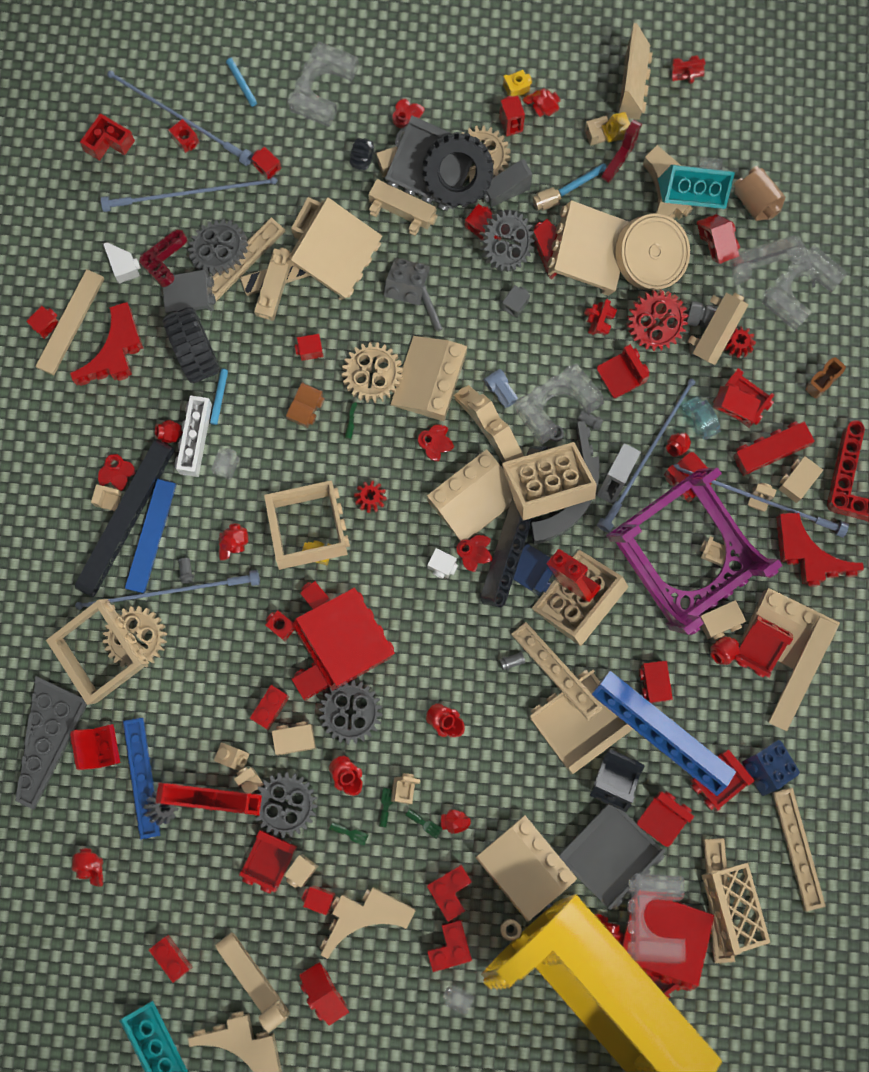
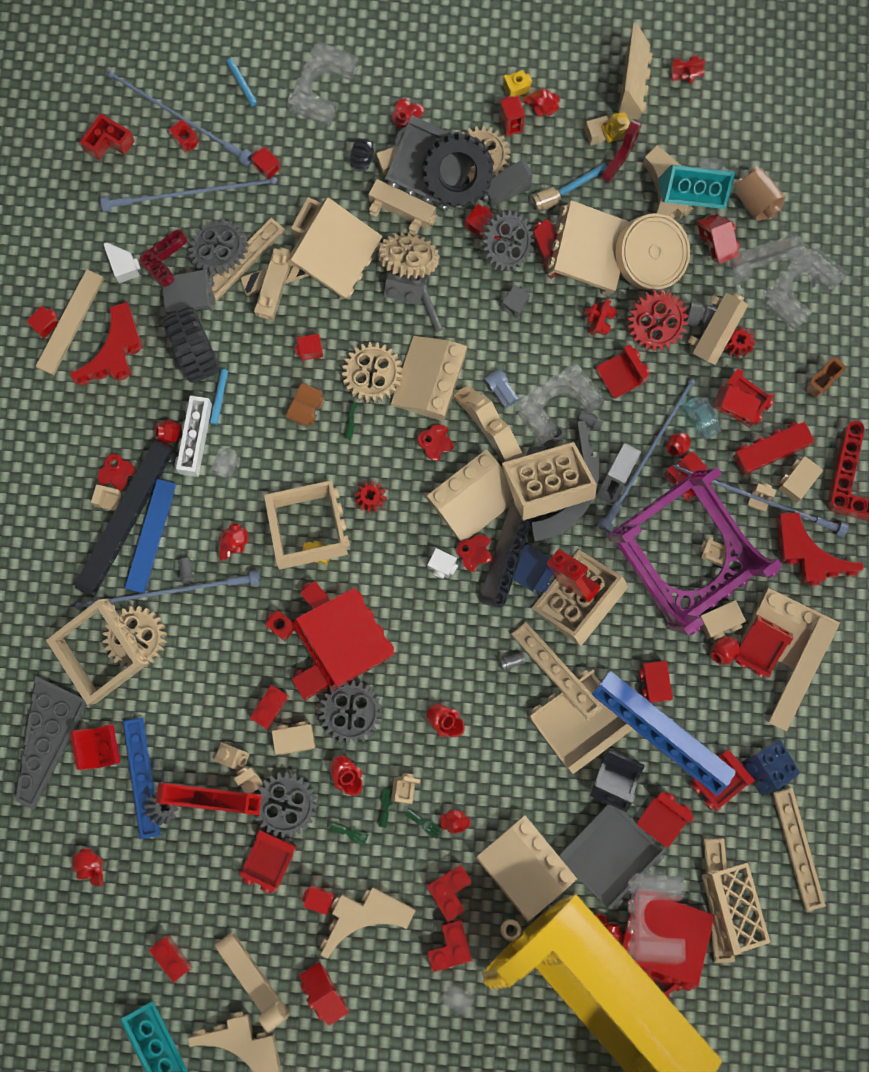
(300, 871): tan brick -> none
(408, 255): none -> tan gear

